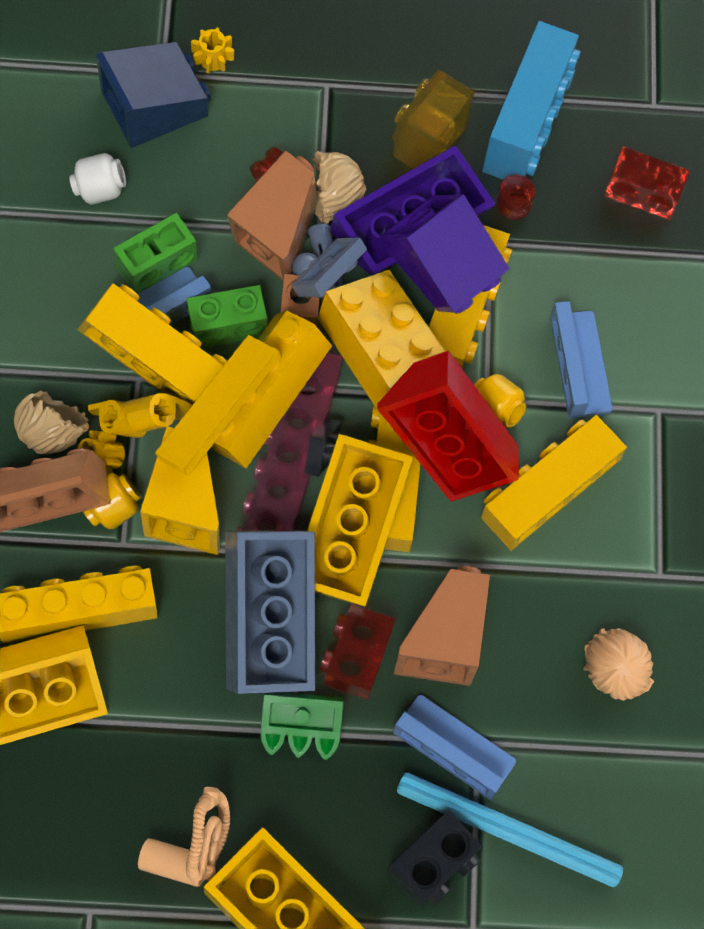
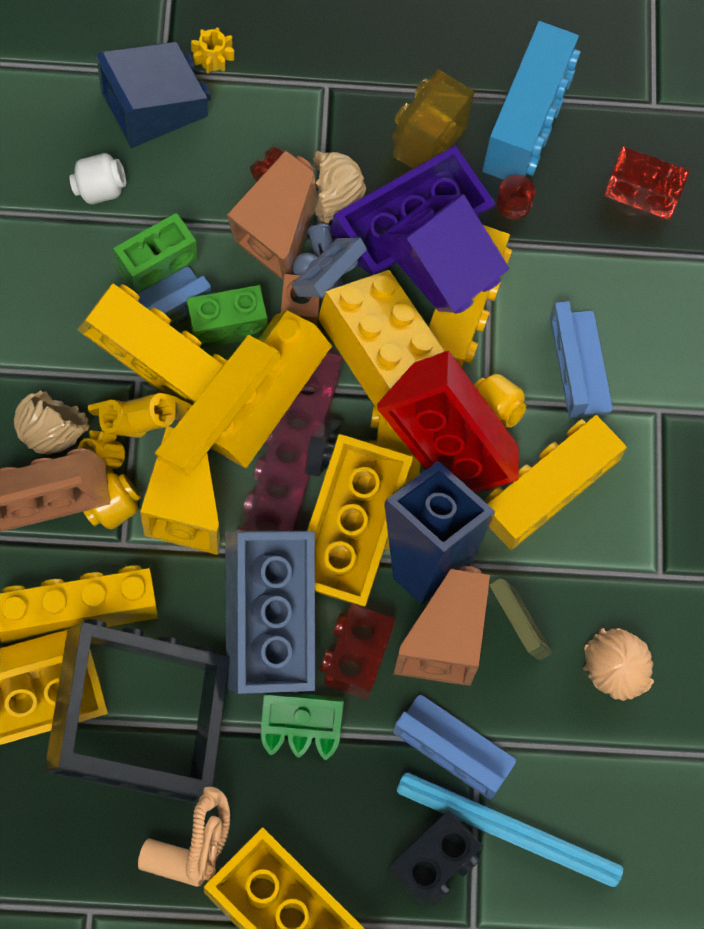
(60, 754): none -> black window
(433, 528): none -> dark blue slope
(520, 619): none -> olive tile

